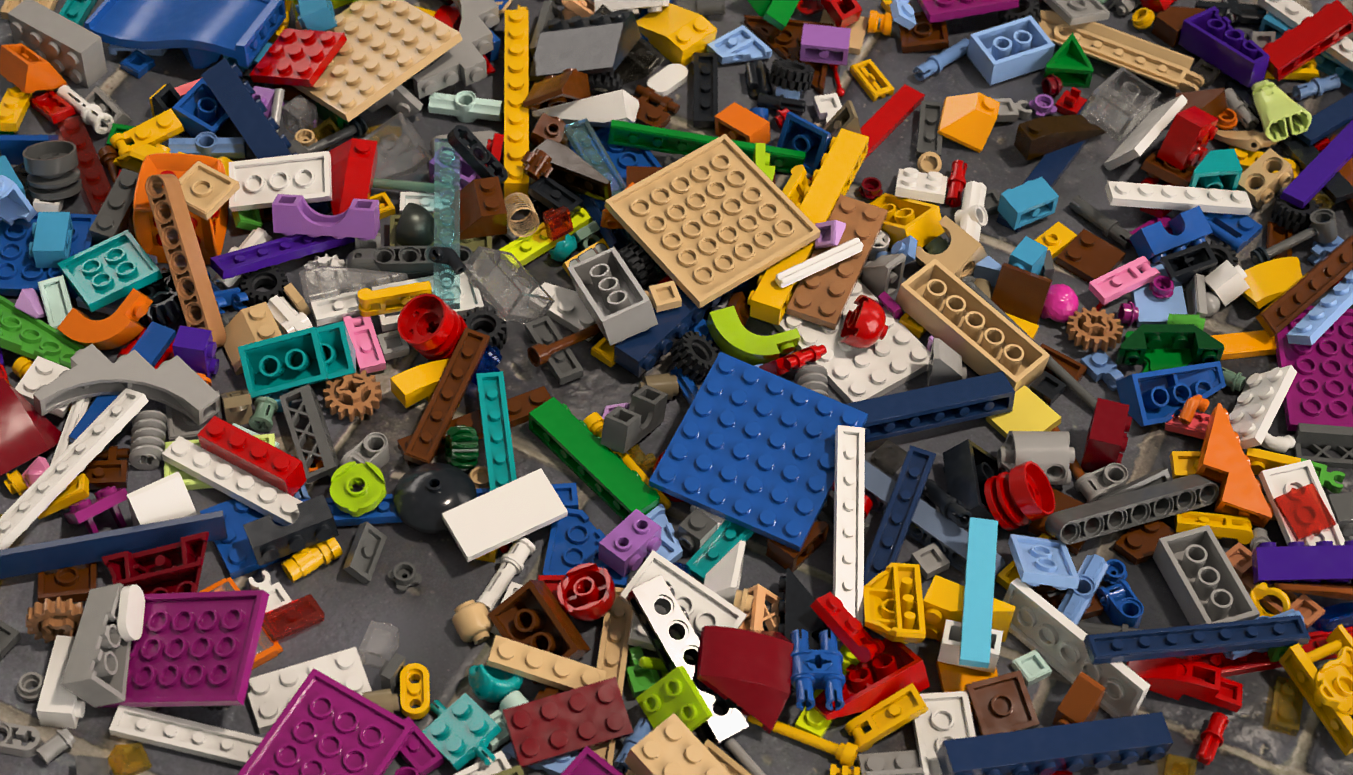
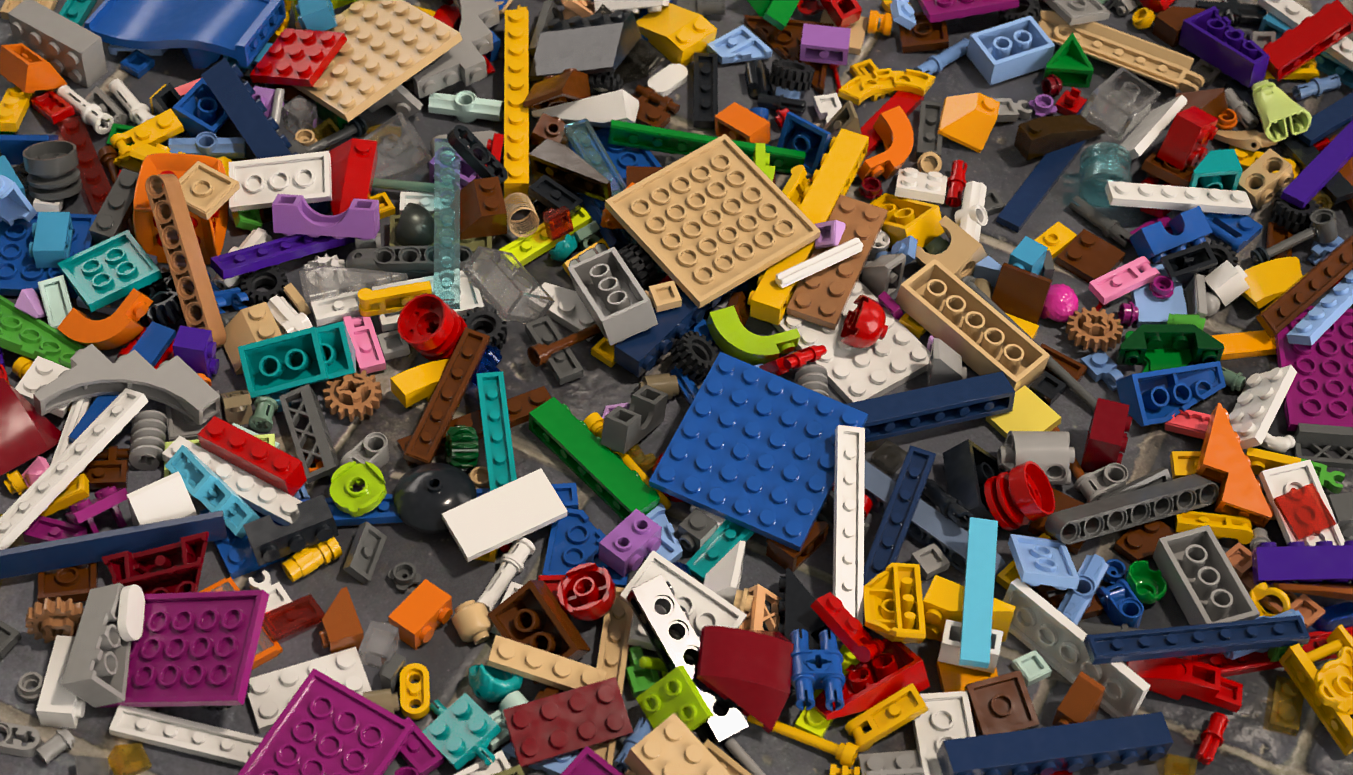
(49, 529): none -> magenta plate
(137, 111): none -> white pin
(211, 490): none -> medium azure slope
(341, 625): none -> dark orange slope
(421, 614): none -> orange brick
(447, 256): black arm -> none
(537, 164): reddish brown gear -> none
(885, 80): none -> yellow tile
(898, 140): none -> orange arch
(1027, 202): dark azure brick -> none
(1101, 164): none -> clear light blue wheel
(1146, 584): none -> green hair
(1190, 407): orange arm -> none

